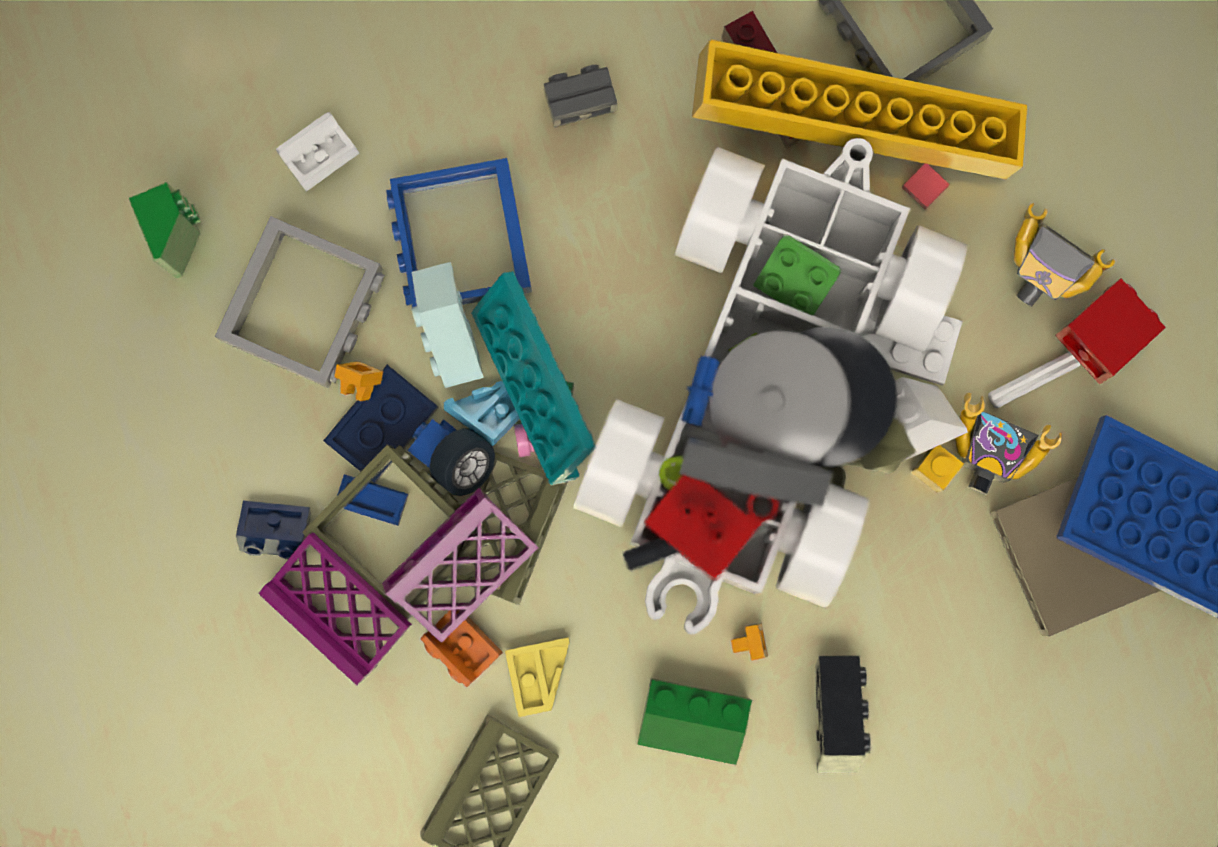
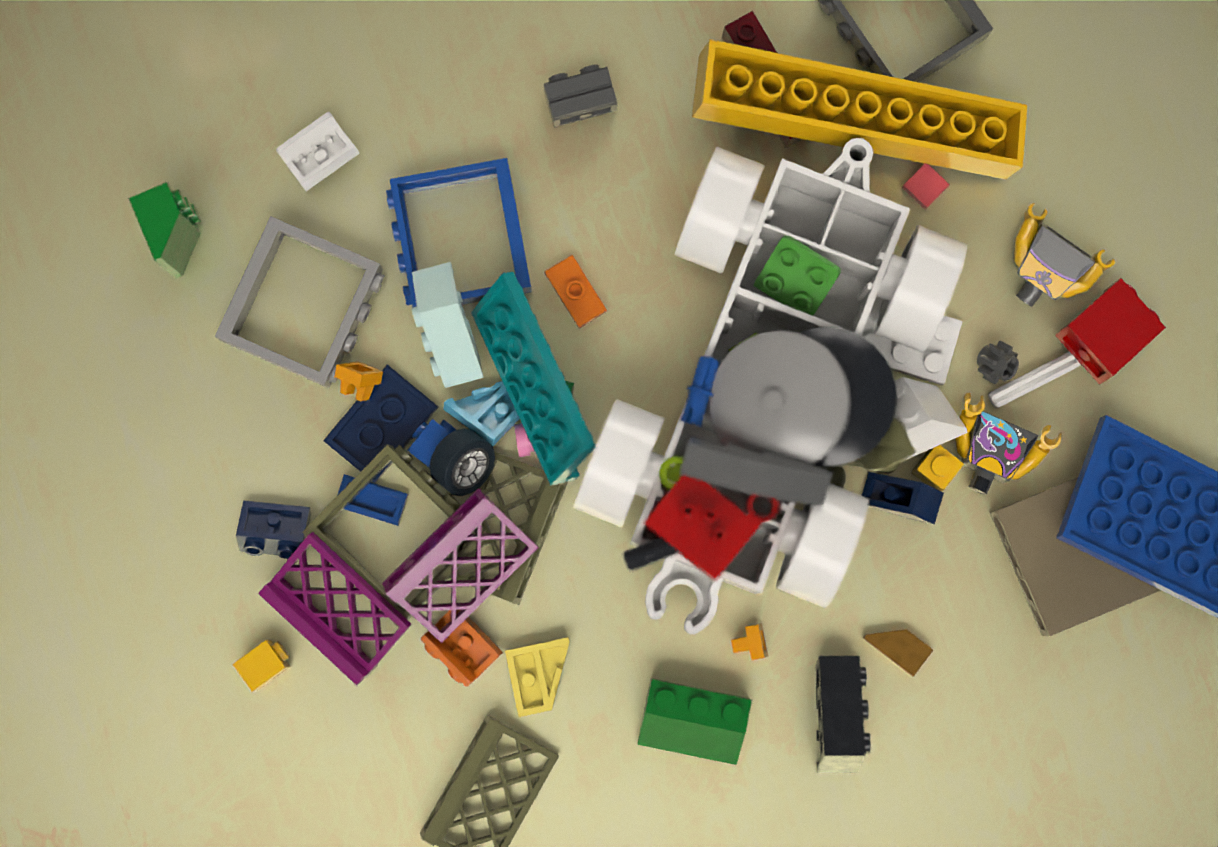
(262, 664): none -> yellow brick
(575, 291): none -> orange plate
(901, 648): none -> pearl gold tile
(903, 497): none -> dark blue slope
(997, 362): none -> dark grey gear

